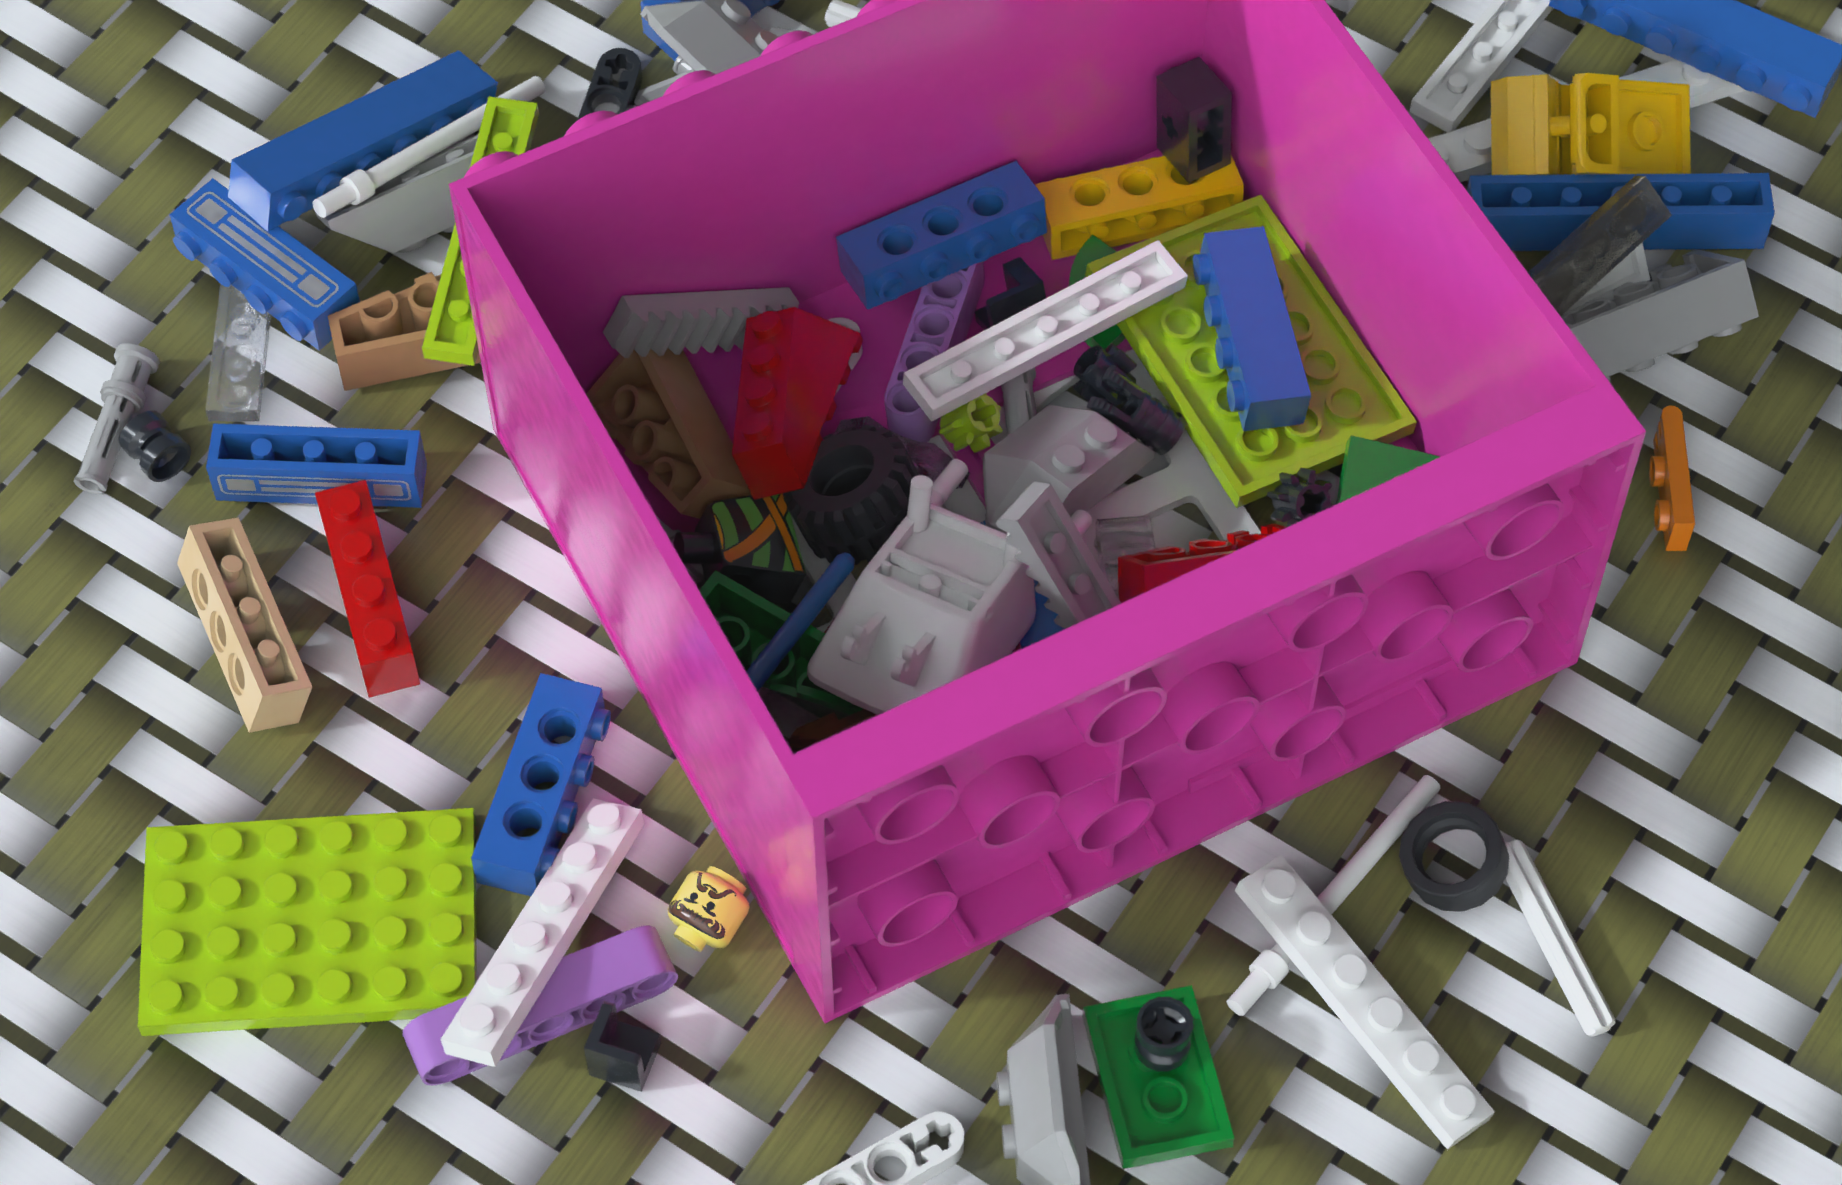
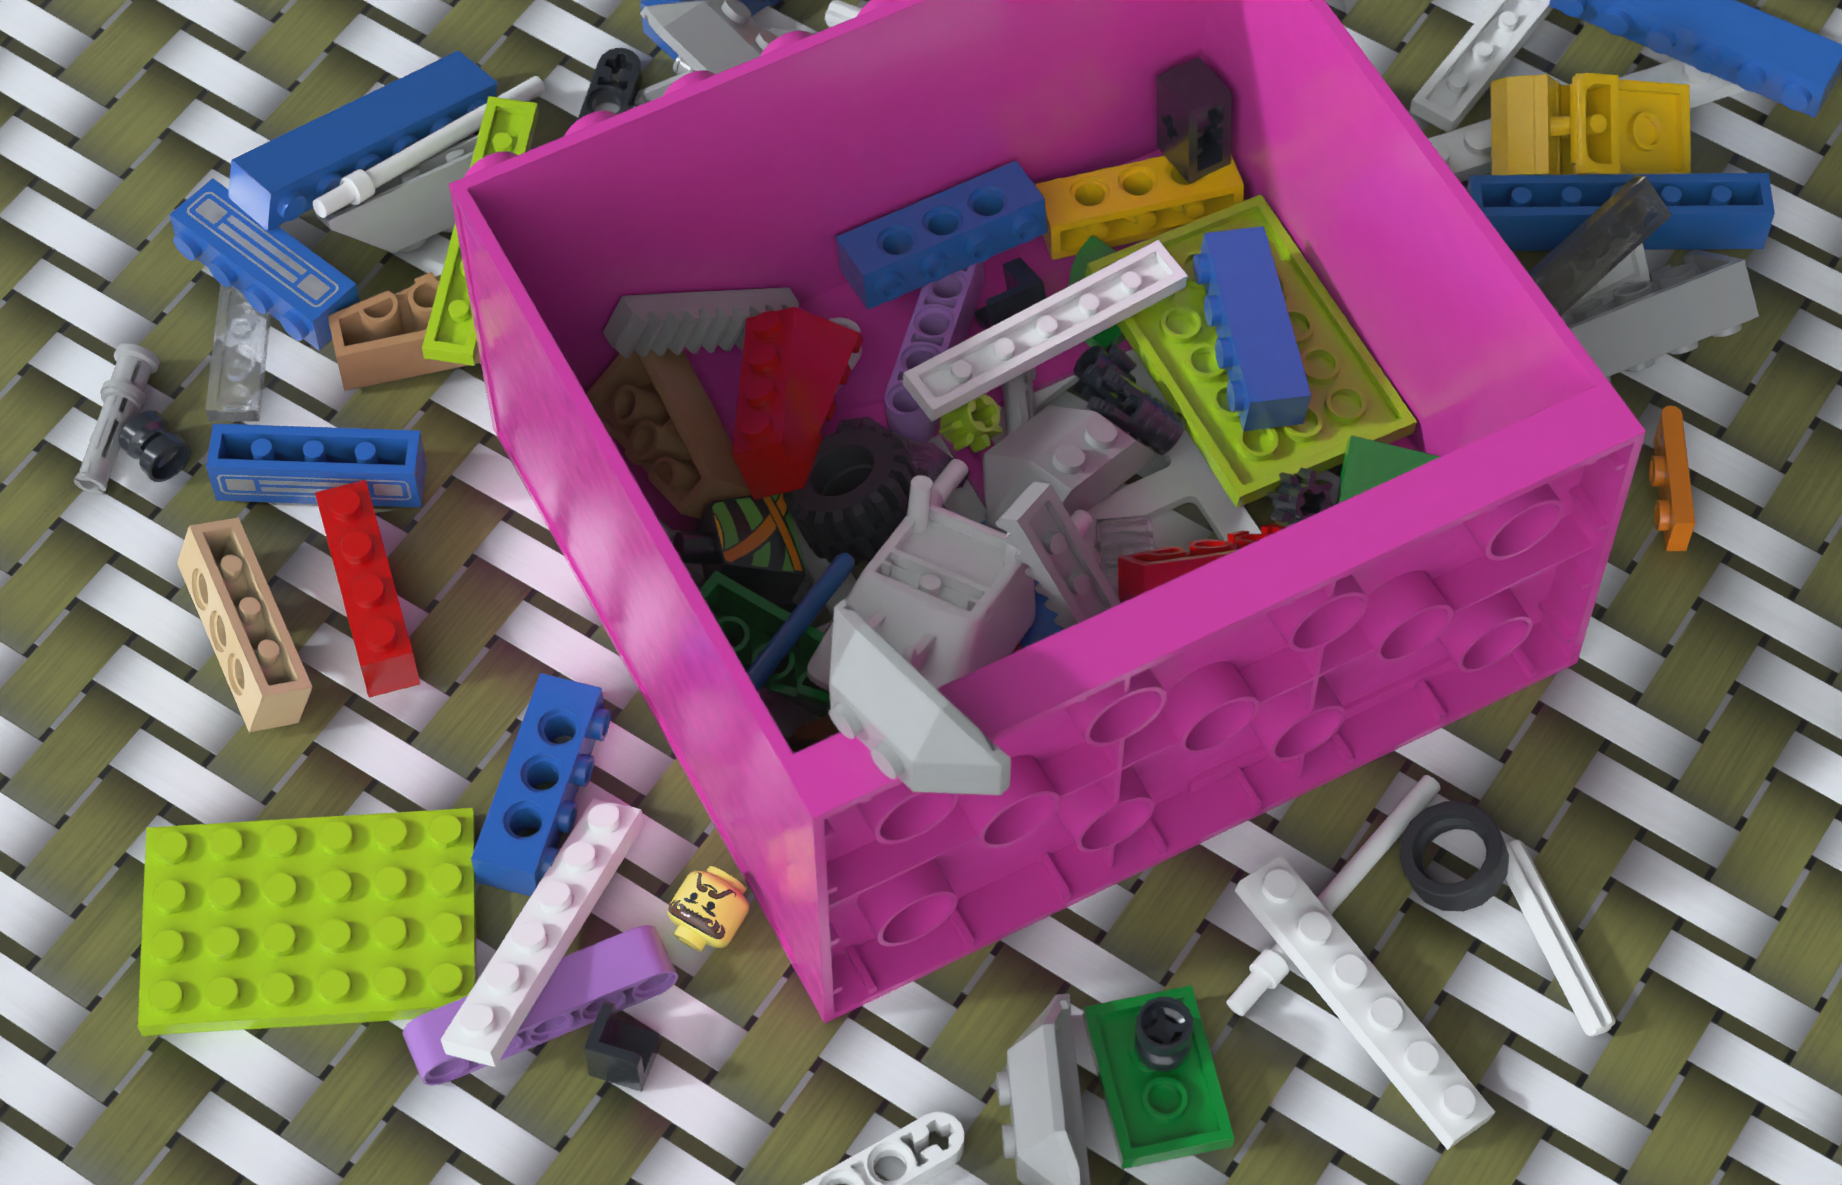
(906, 718): none -> light grey wedge

